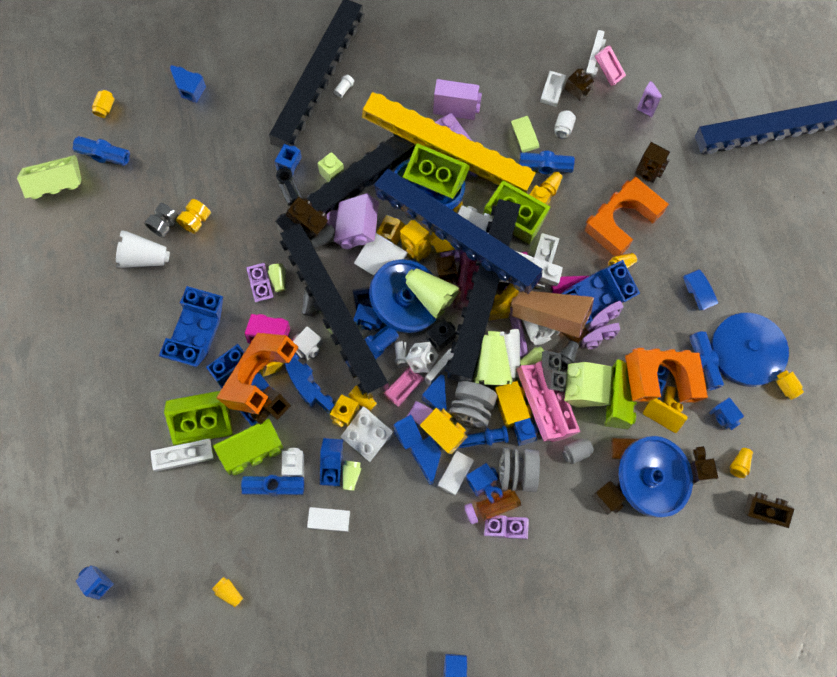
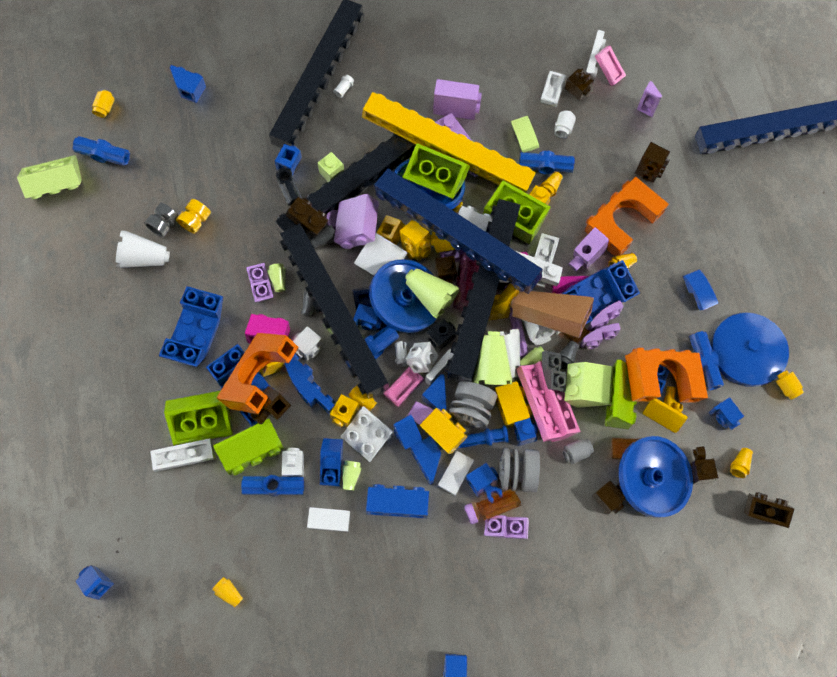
(397, 501): none -> blue brick
(589, 250): none -> lavender torso

